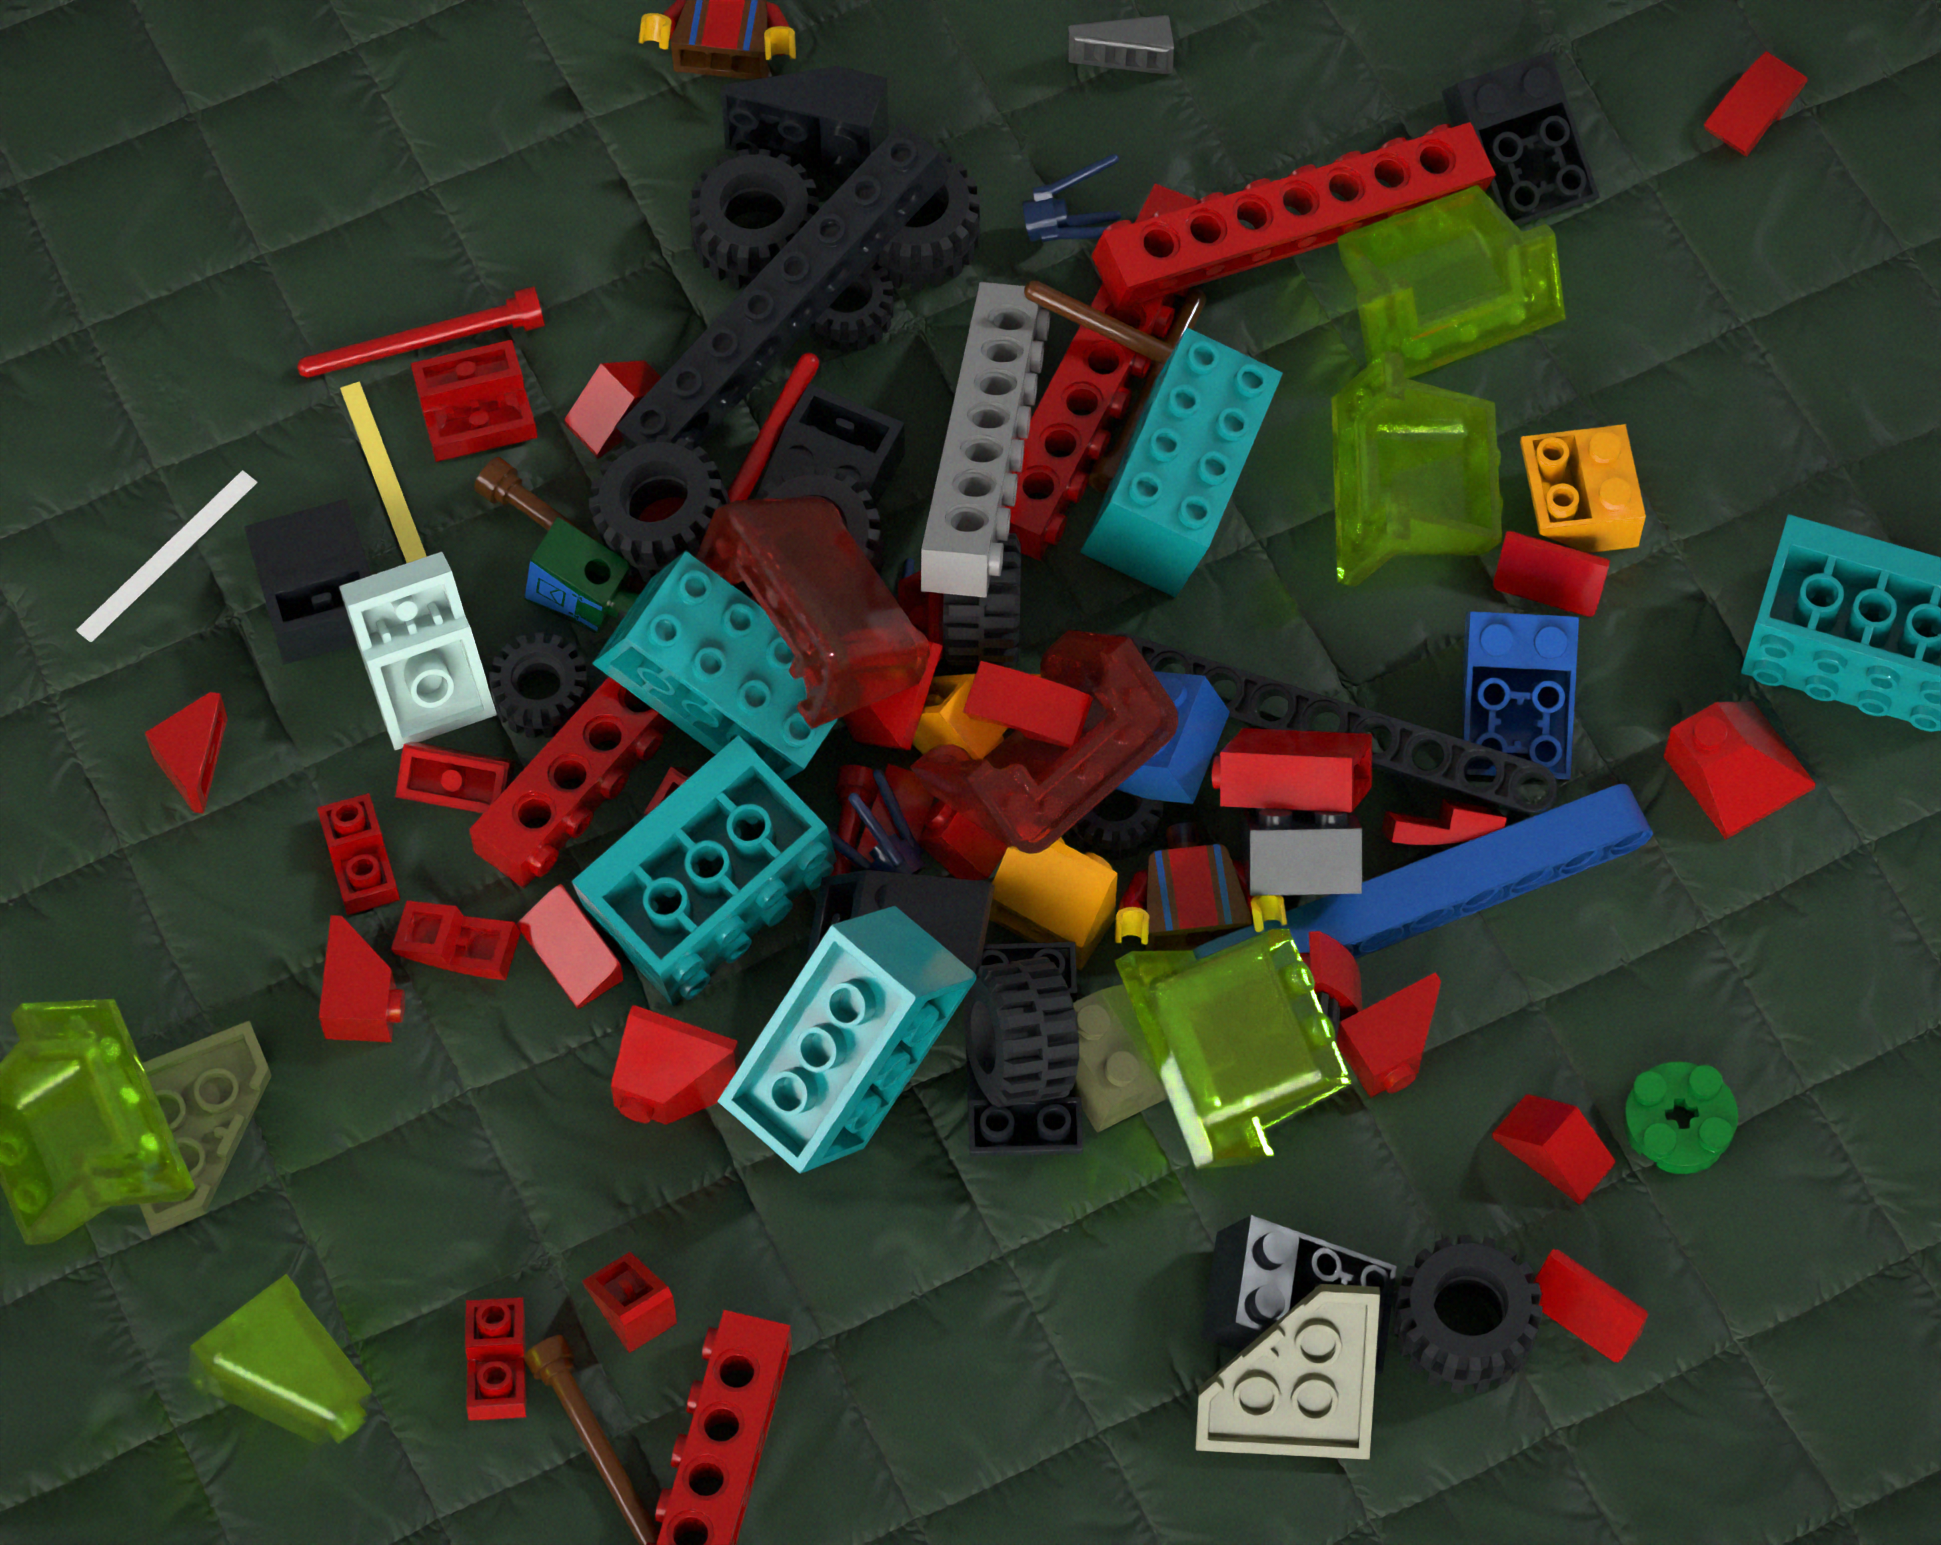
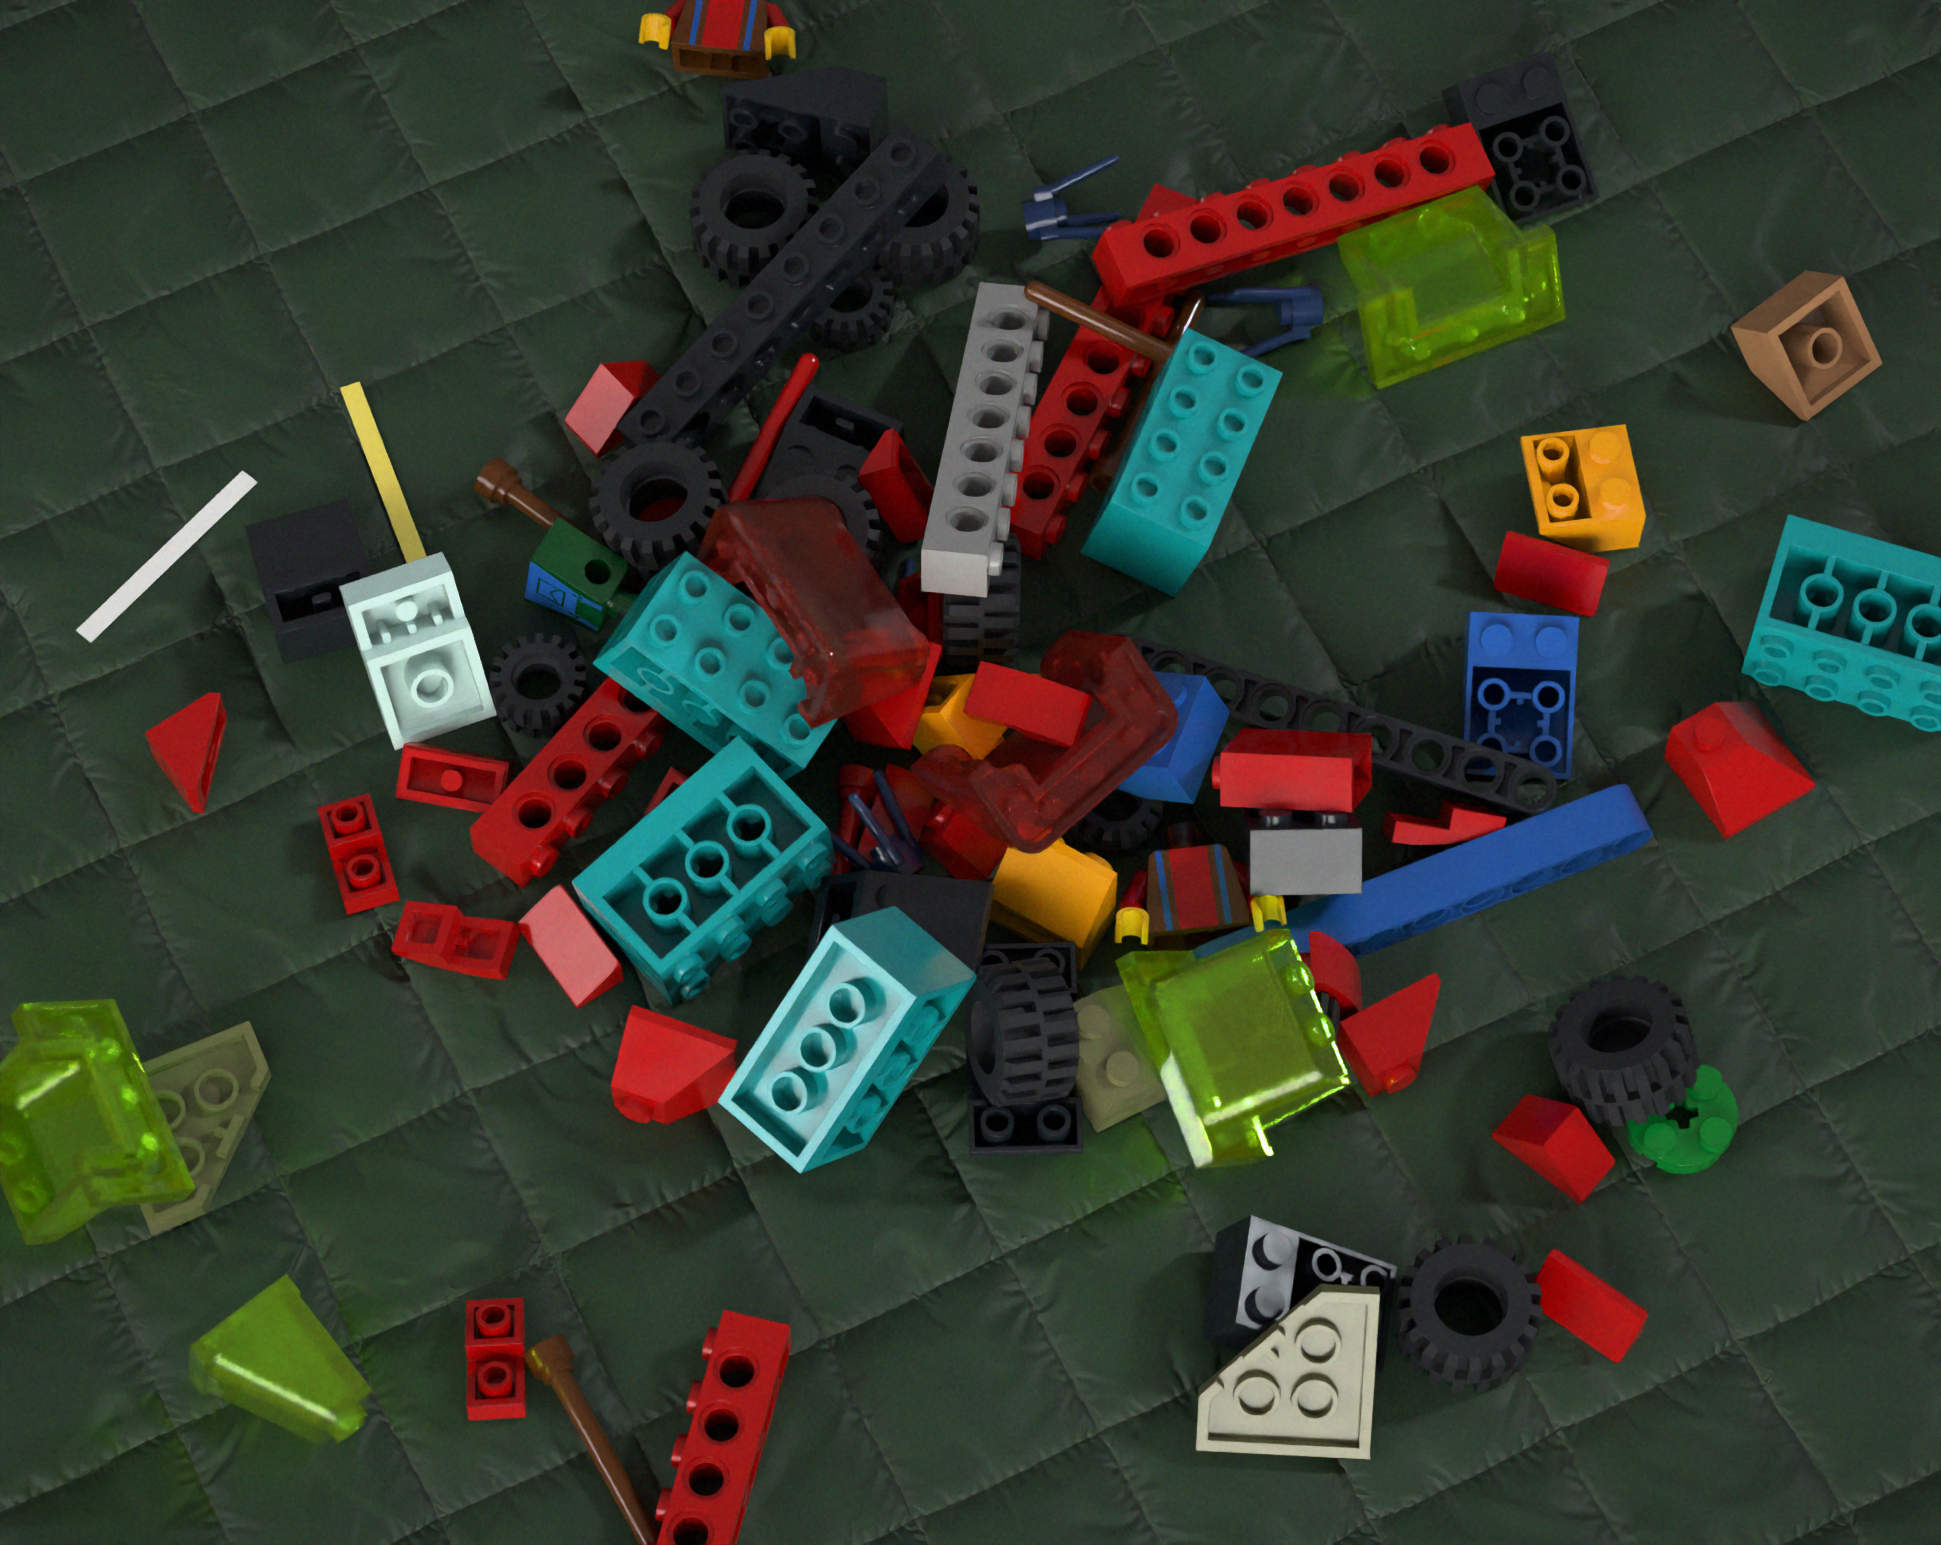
(357, 989): red slope -> none
(474, 400): red slope -> none
(519, 311): red piece -> none
(632, 1301): red slope -> none
(897, 487): none -> red slope
(1125, 44): dark grey slope -> none
(1293, 306): none -> dark blue plant
(1411, 470): clear neon green windscreen -> none
(1631, 1081): none -> black tyre
(1755, 102): red slope -> none
(1808, 342): none -> medium nougat slope

